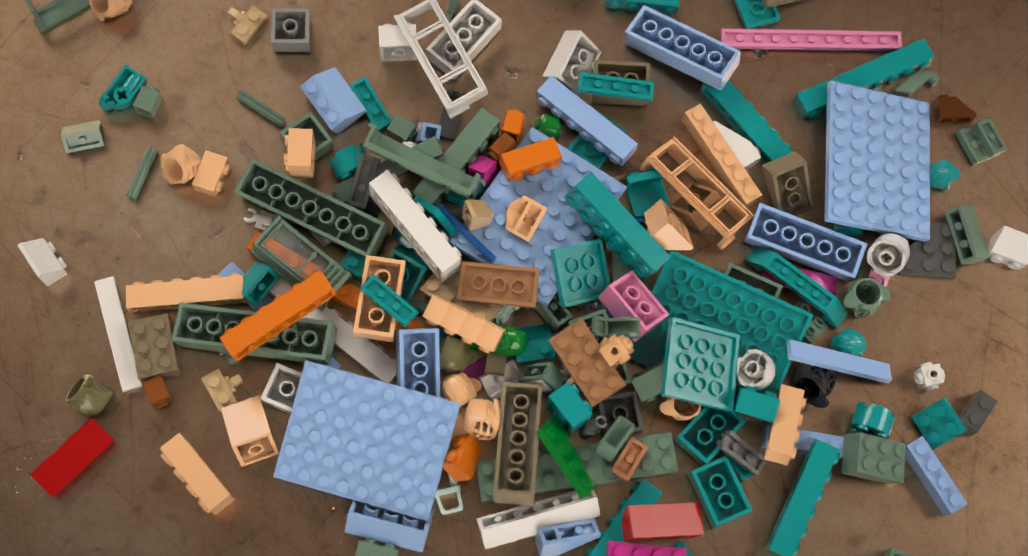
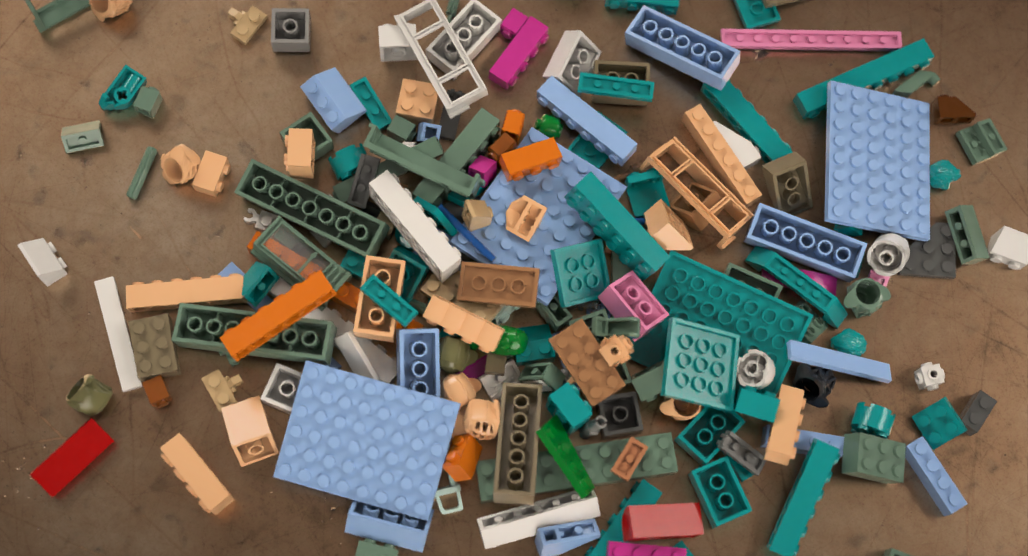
(261, 108): sand green axle -> none
(355, 355): none -> white tile
(417, 101): none -> light nougat brick
(512, 23): none -> dark pink brick
(518, 53): none -> dark pink brick
(615, 438): sand green animal -> none

